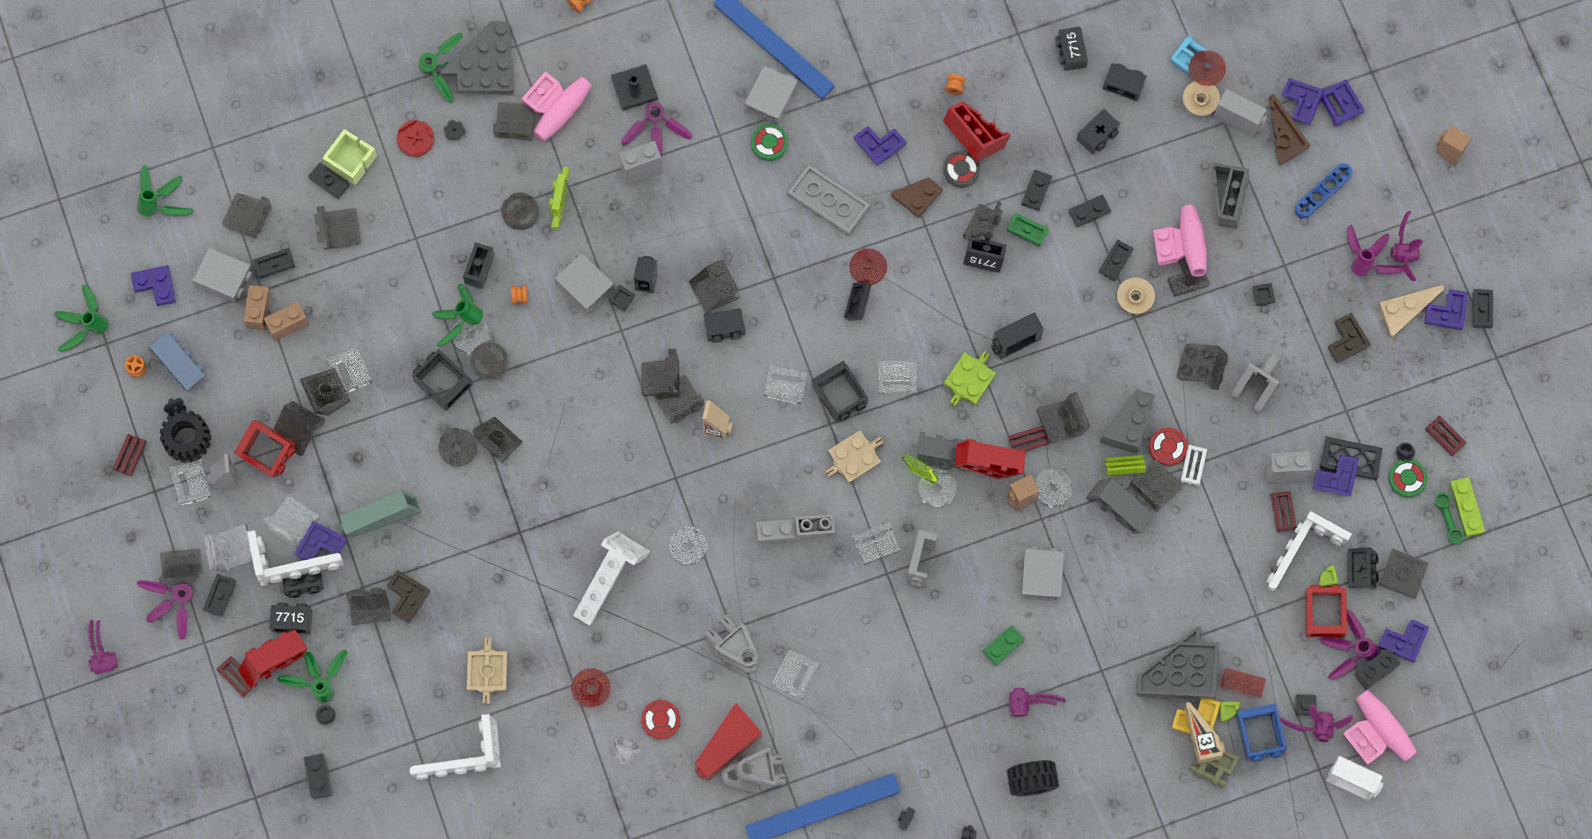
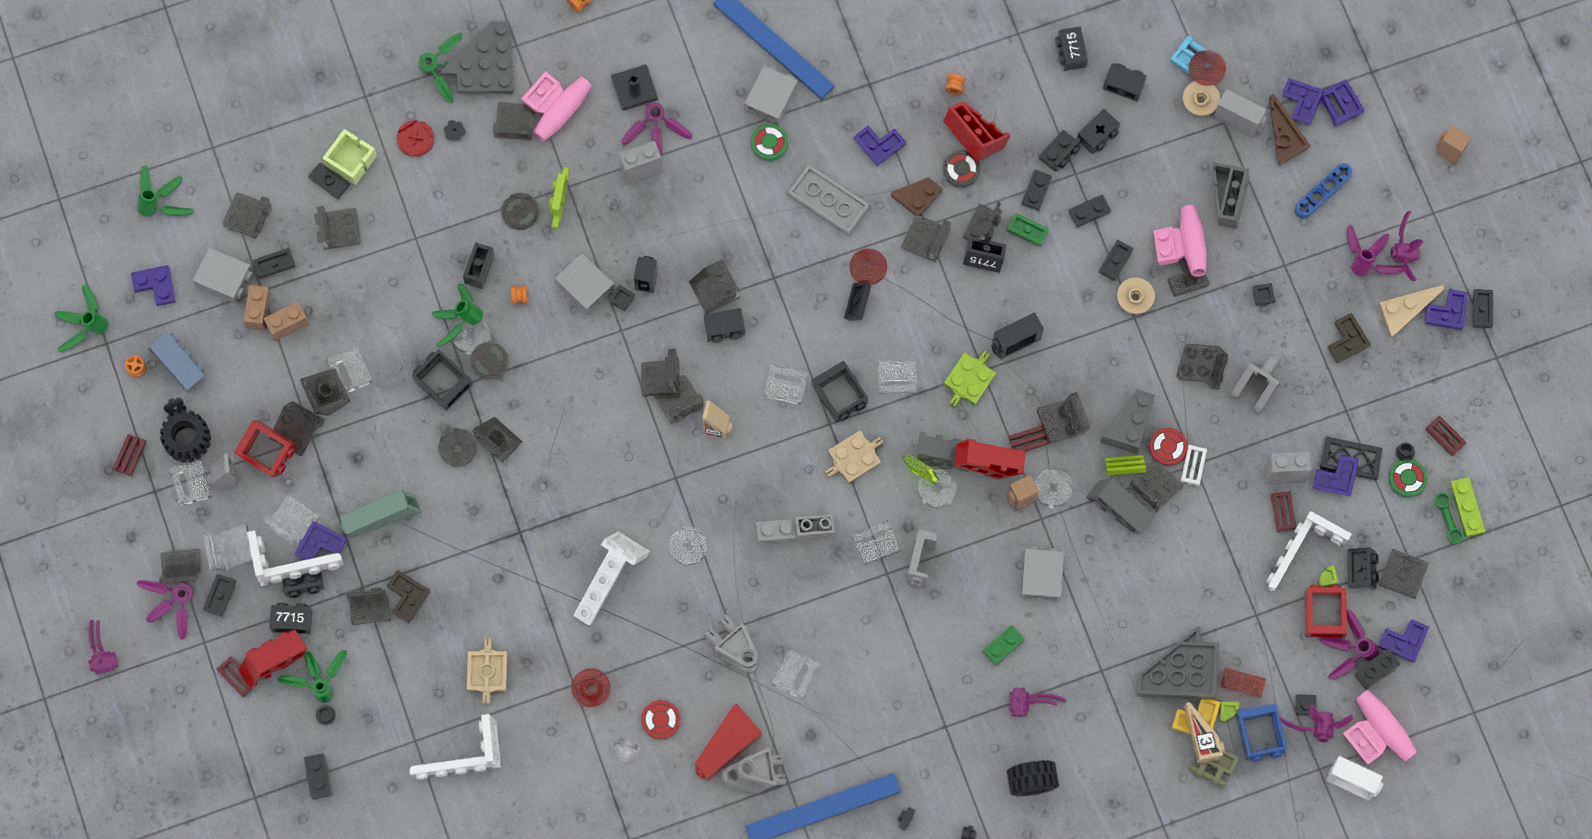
(926, 237): none -> clear smoke bracket
(1059, 151): none -> black bracket

